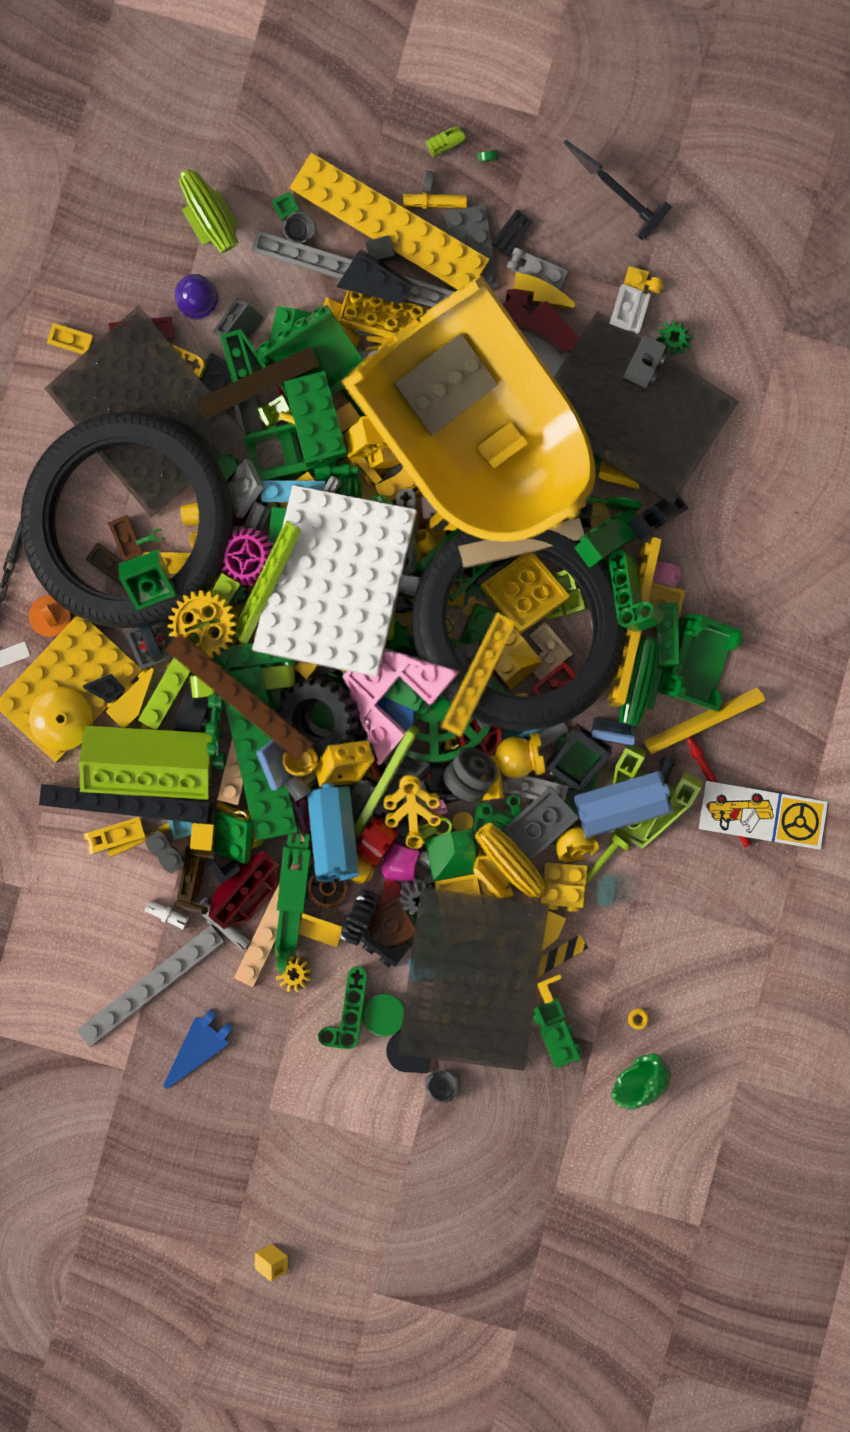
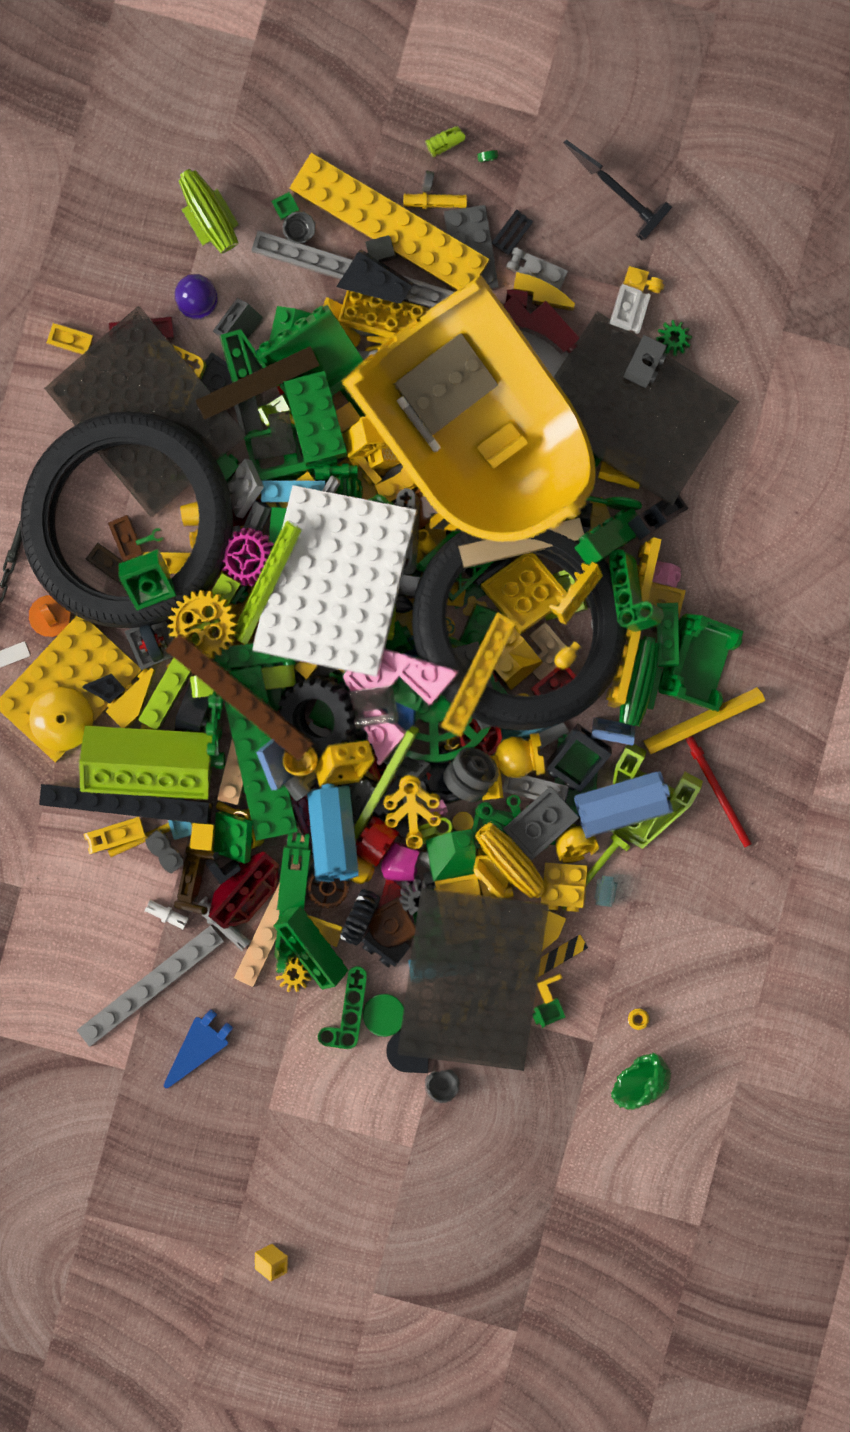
(279, 441): none -> clear smoke plate
(311, 947): none -> green brick
(374, 699): none -> clear smoke plate
(418, 424): none -> light grey bar
(560, 1044): green bracket -> none
(567, 656): none -> yellow cylinder
(577, 592): none -> yellow plate
(666, 767): black pin -> none
(763, 815): sticker -> none

